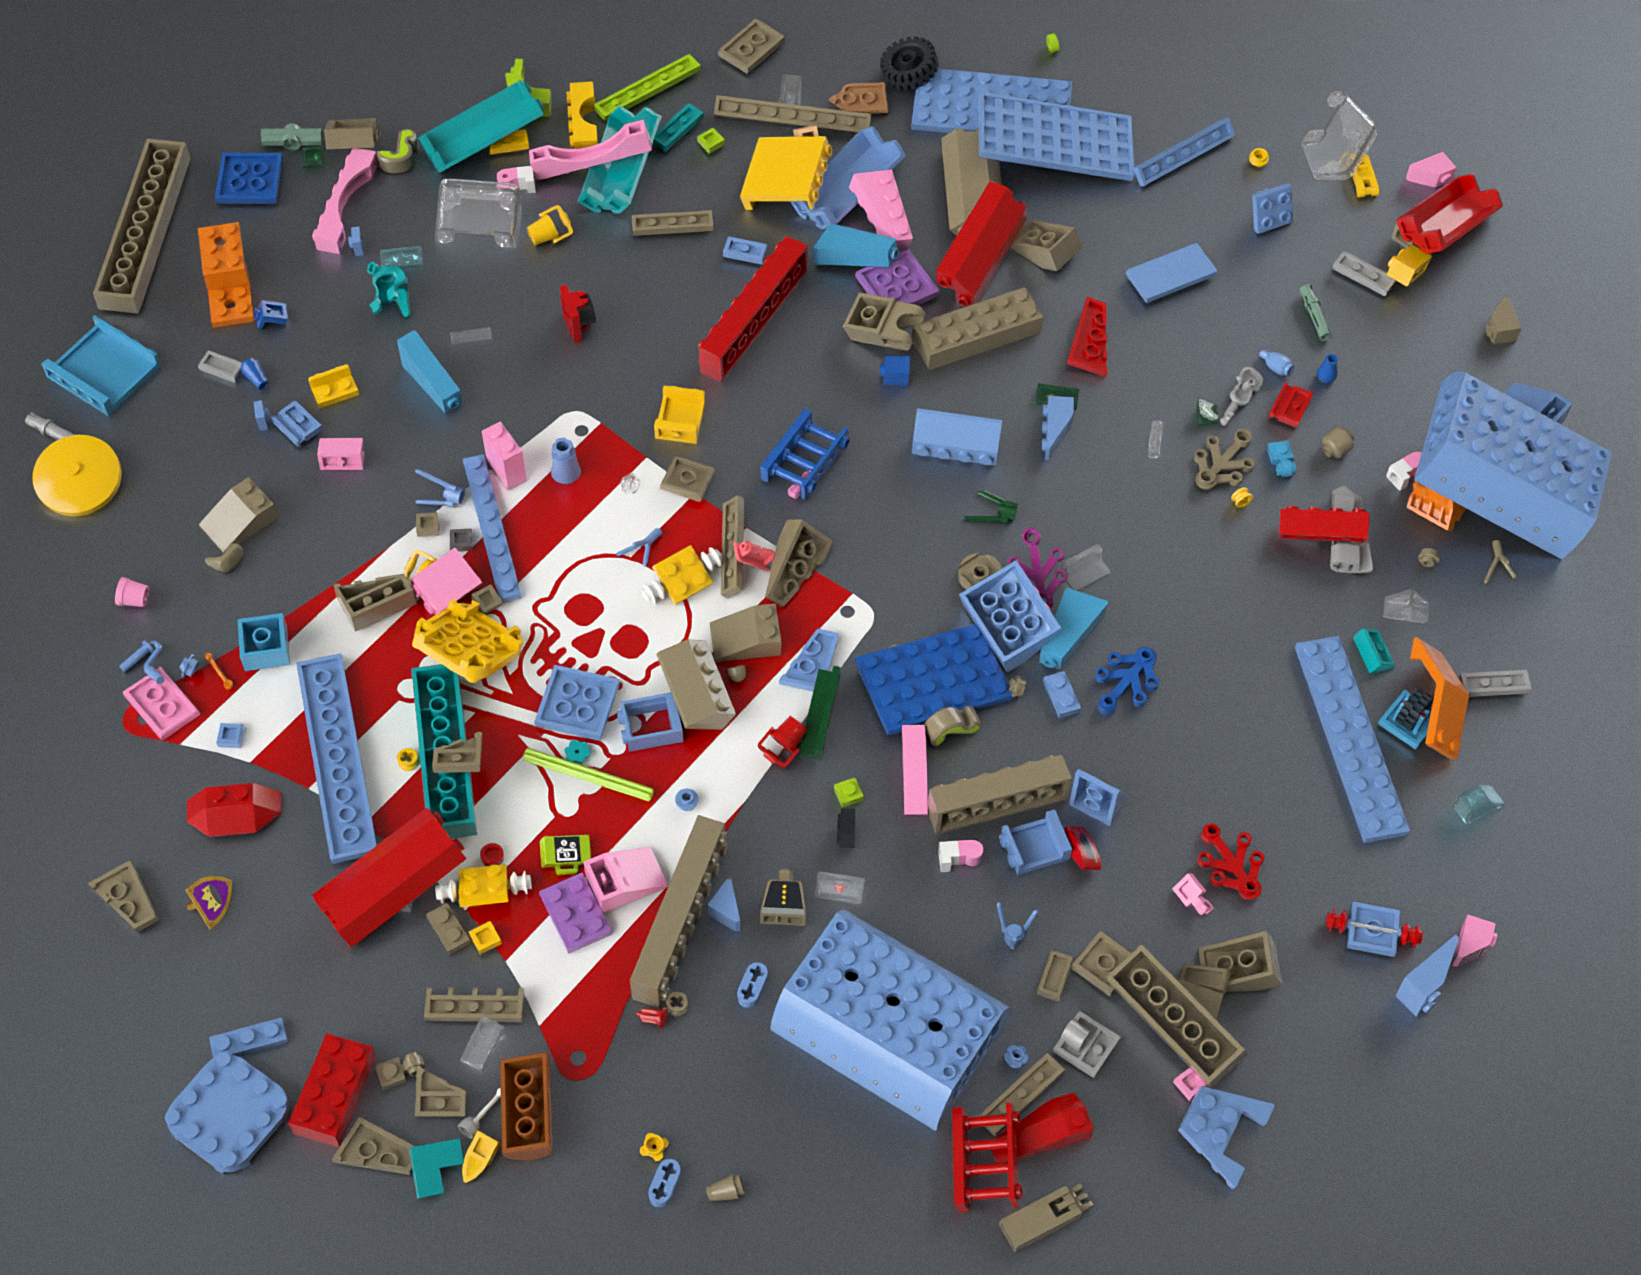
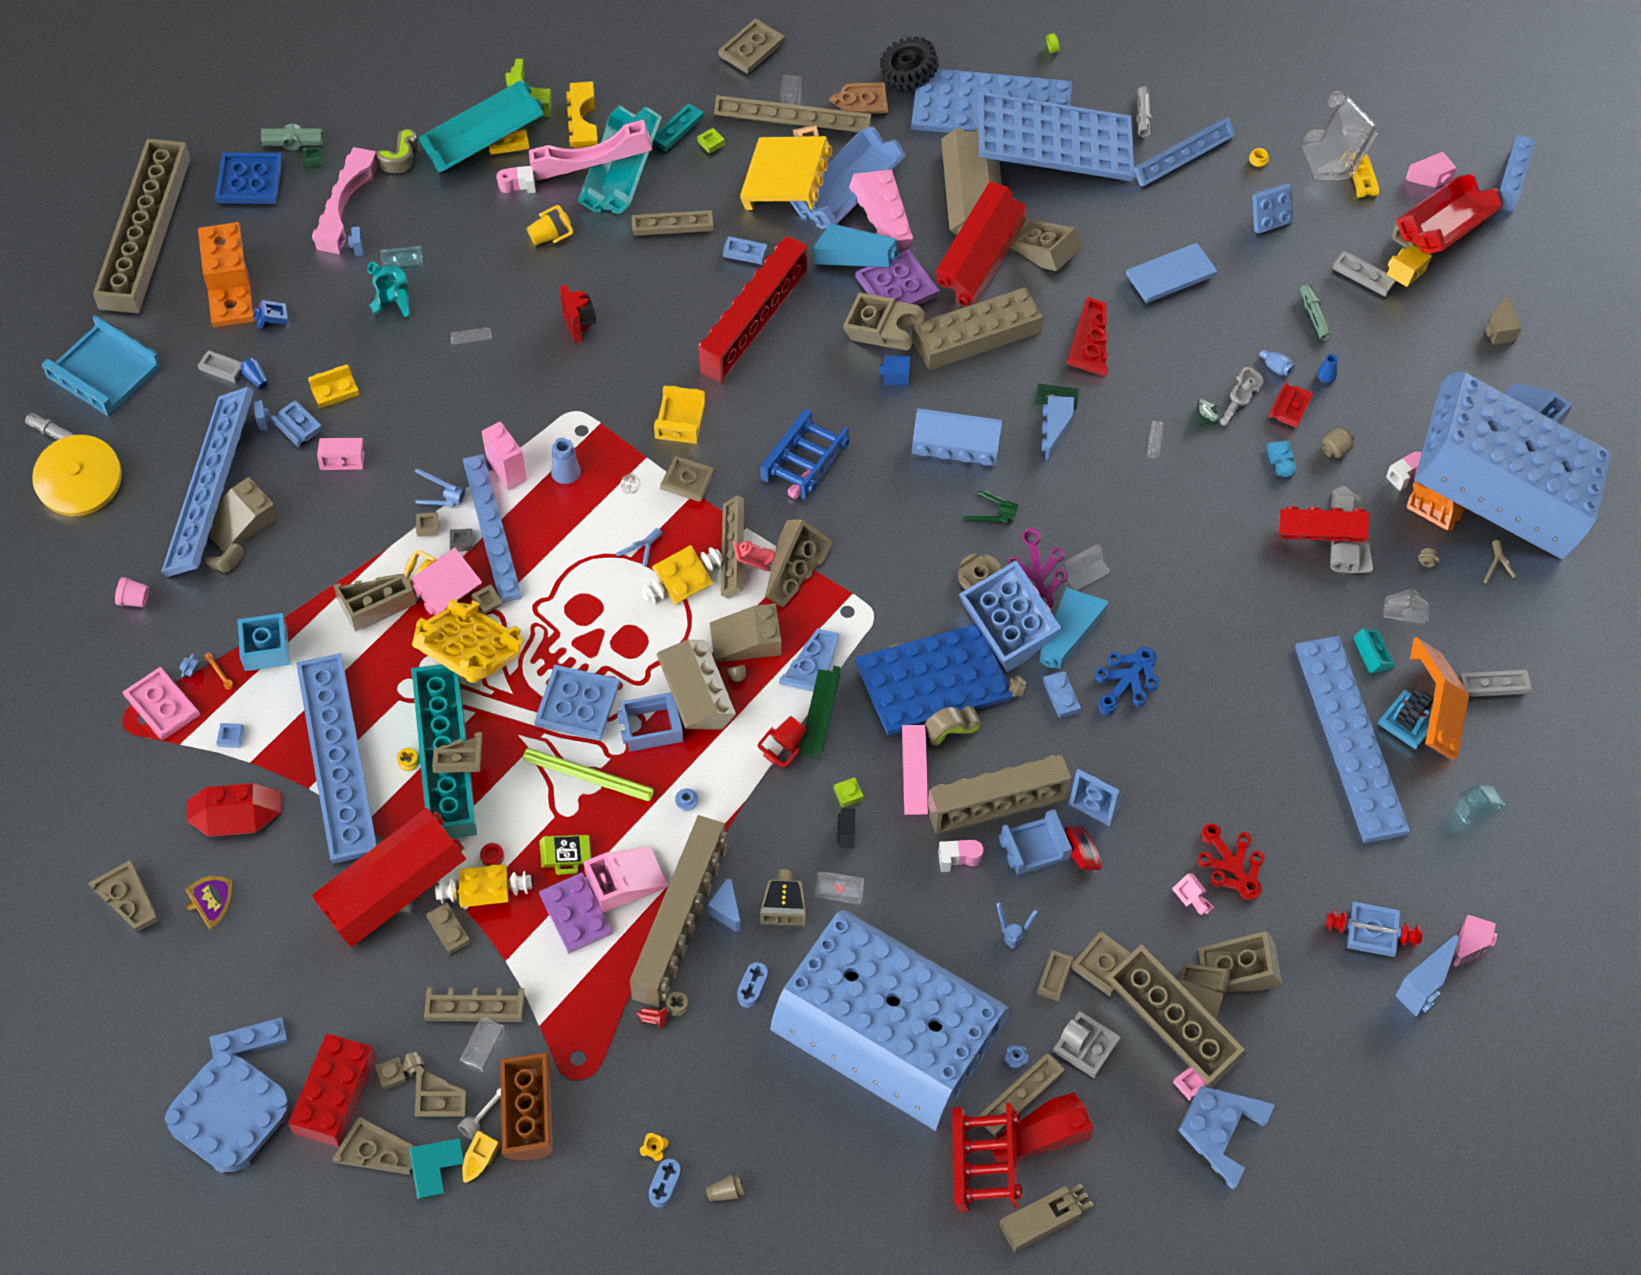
(139, 654): medium blue piece -> none
(207, 482): none -> medium blue plate
(351, 133): dark tan window -> none
(428, 372): dark azure slope -> none
(479, 210): clear windscreen -> none
(485, 937): yellow plate -> none
(577, 751): teal plant -> none
(648, 86): lime plate -> none
(1144, 117): none -> light grey pin
(1223, 462): dark tan plant -> none
(1242, 497): yellow bush -> none
(1515, 171): none -> medium blue brick

